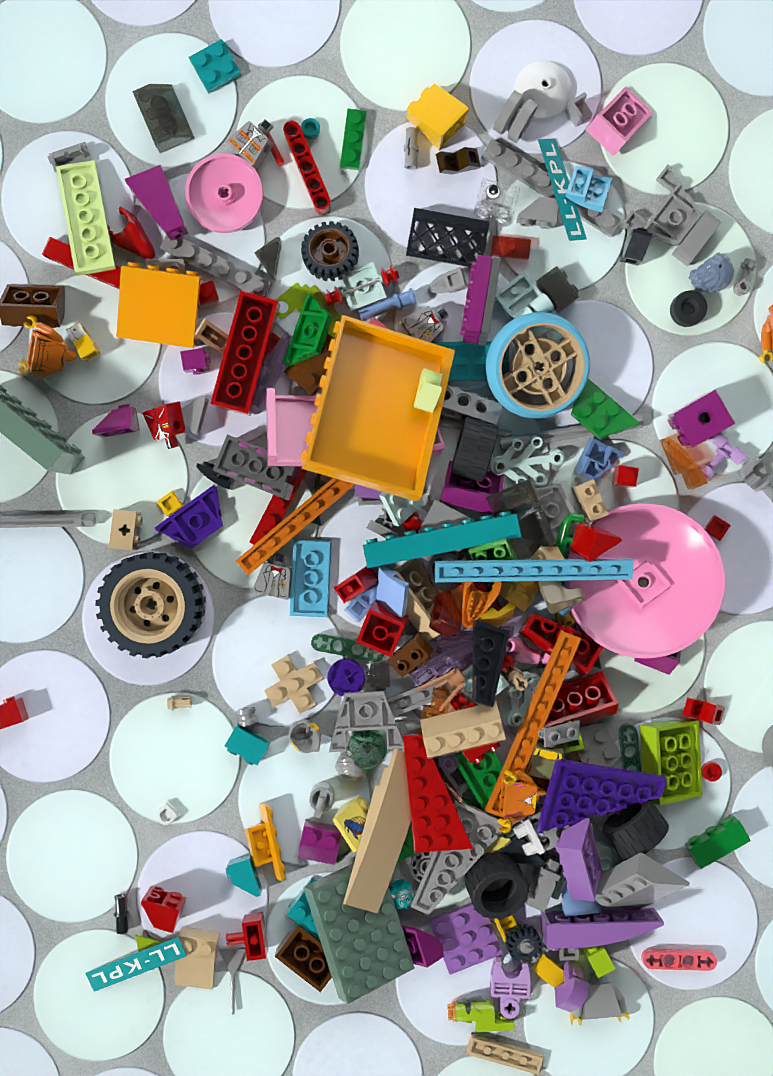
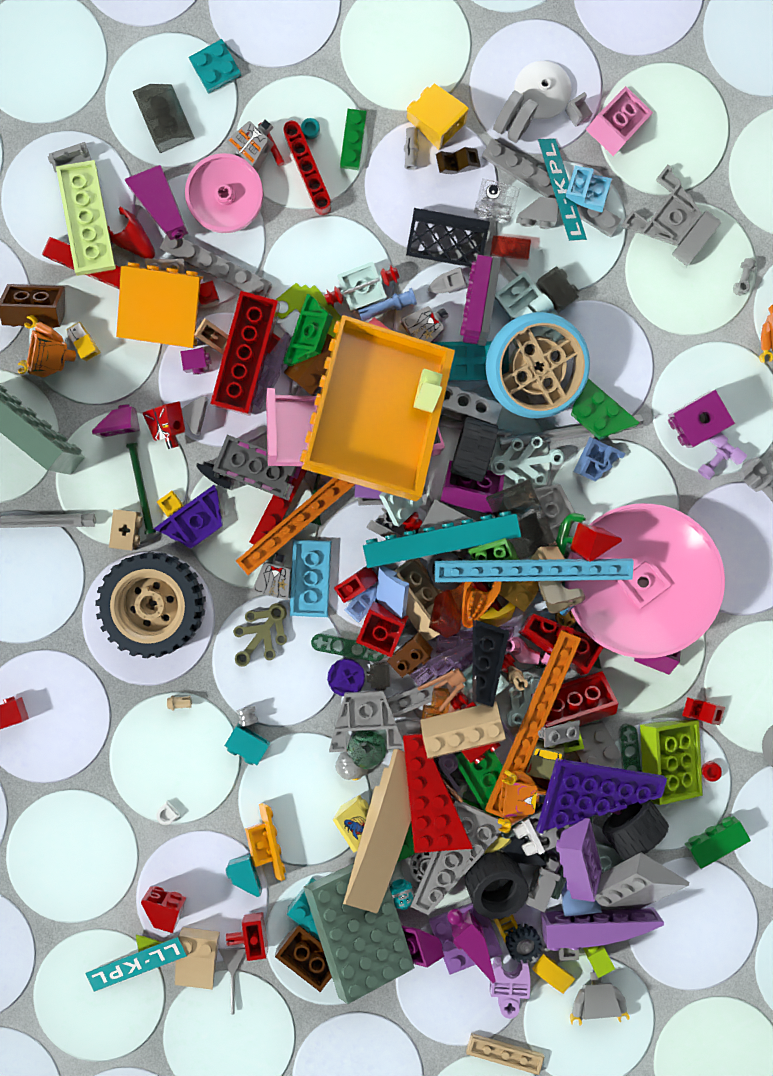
(121, 913): black axle -> none
(141, 488): none -> dark green bar
(263, 632): none -> olive plant
(269, 256): clear smoke slope -> none
(293, 684): tan plate -> none
(305, 736): light grey hair -> none
(319, 842): magenta slope -> none
(321, 798): light grey piece -> none
(327, 238): wheel -> none
(470, 937): none -> magenta slope
(480, 1012): lime plate -> none
(574, 990): medium lavender brick -> none
(590, 501): tan brick -> none
(625, 476): red brick -> none
(636, 246): black slope -> none
(678, 963): coral beam -> none
(683, 463): clear orange slope -> none
(699, 308): black tyre -> none
(710, 277): sand blue hair -> none
(717, 527): red tile -> none

